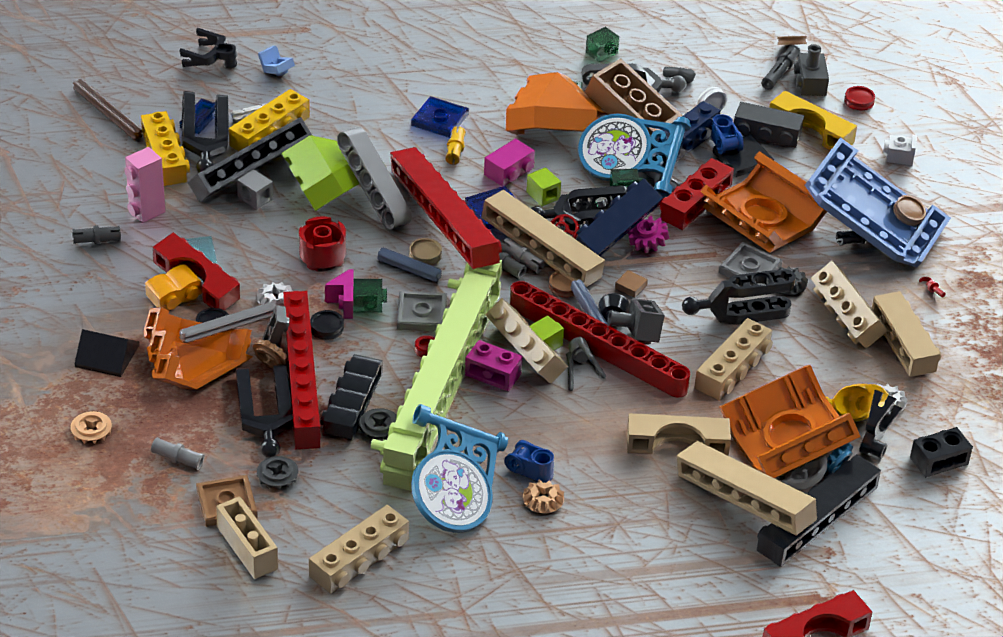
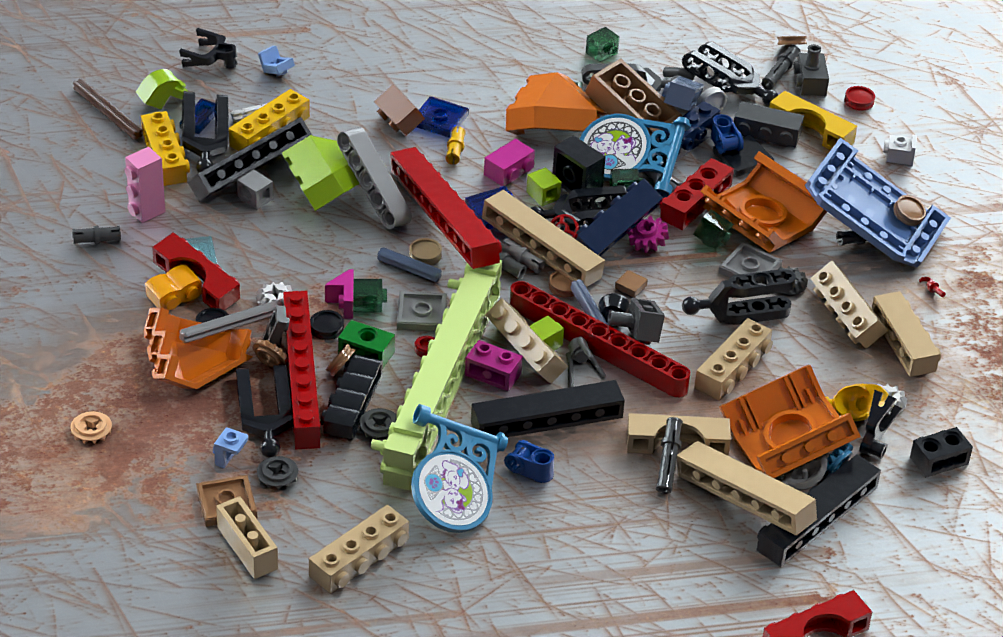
(104, 352): black slope -> none
(158, 88): none -> lime brick
(177, 453): light grey pin -> none
(228, 445): none -> light blue bracket
(322, 243): red brick -> none
(340, 360): none -> medium nougat piece
(367, 341): none -> green brick
(398, 110): none -> brick
(543, 504): light nougat gear -> none
(549, 409): none -> black brick
(578, 165): none -> black brick
(670, 445): none -> dark grey pin
(682, 93): none -> sand blue brick
(714, 229): none -> clear green brick
(738, 83): none -> black piece

